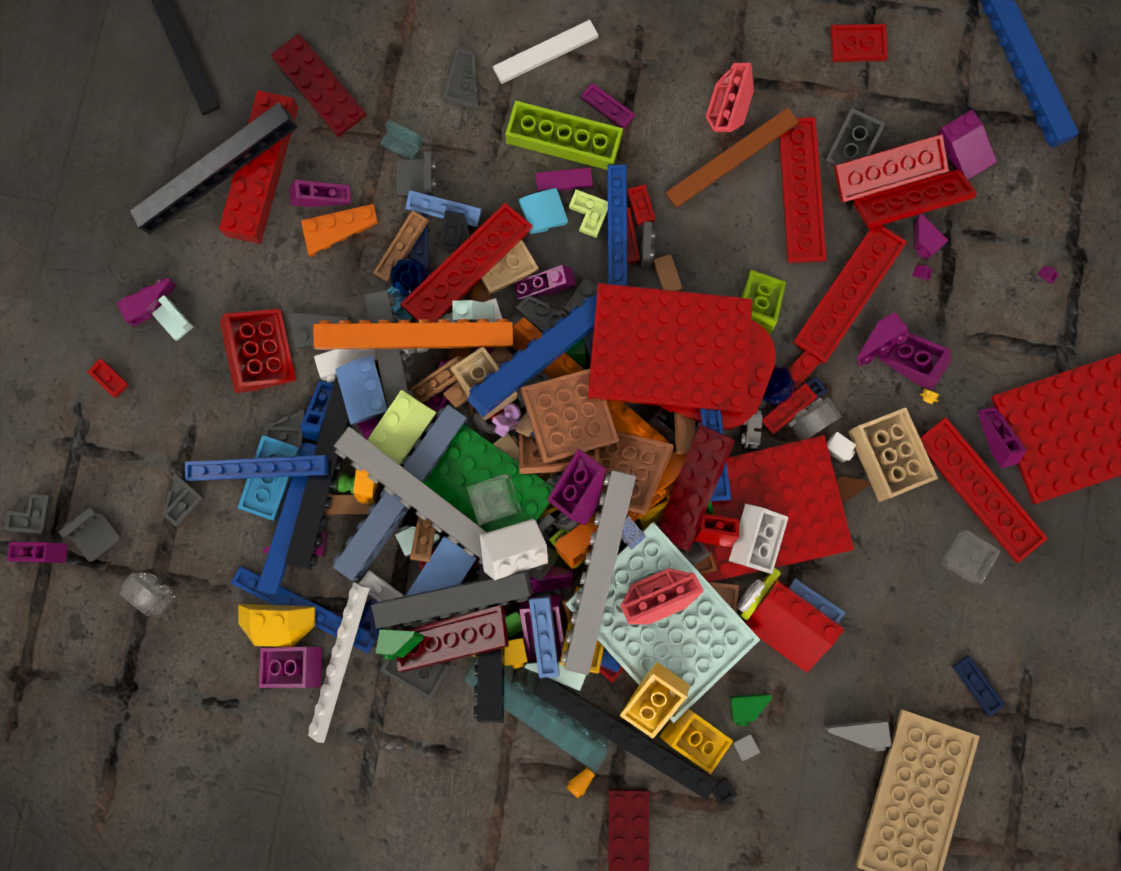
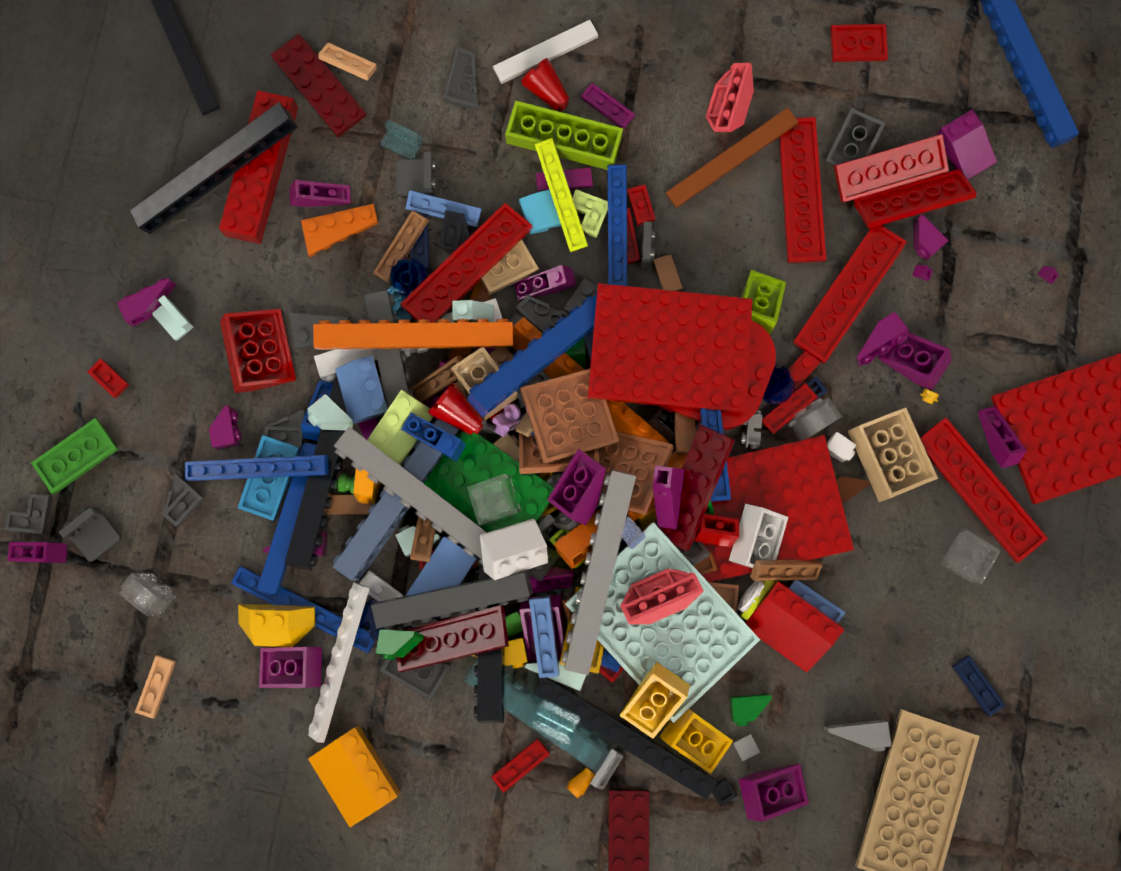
(74, 456): none -> bright green plate
(155, 686): none -> light nougat tile
(224, 429): none -> magenta slope
(328, 415): none -> light aqua slope
(347, 61): none -> light nougat plate
(354, 776): none -> light orange slope
(434, 437): none -> blue slope
(457, 411): none -> red cone
(520, 765): none -> red tile
(546, 85): none -> red cone
(556, 721): none -> clear light blue panel
(561, 195): none -> neon yellow tile
(607, 769): none -> light grey tile
(667, 495): none -> magenta slope
(773, 792): none -> magenta slope
(786, 570): none -> medium nougat tile

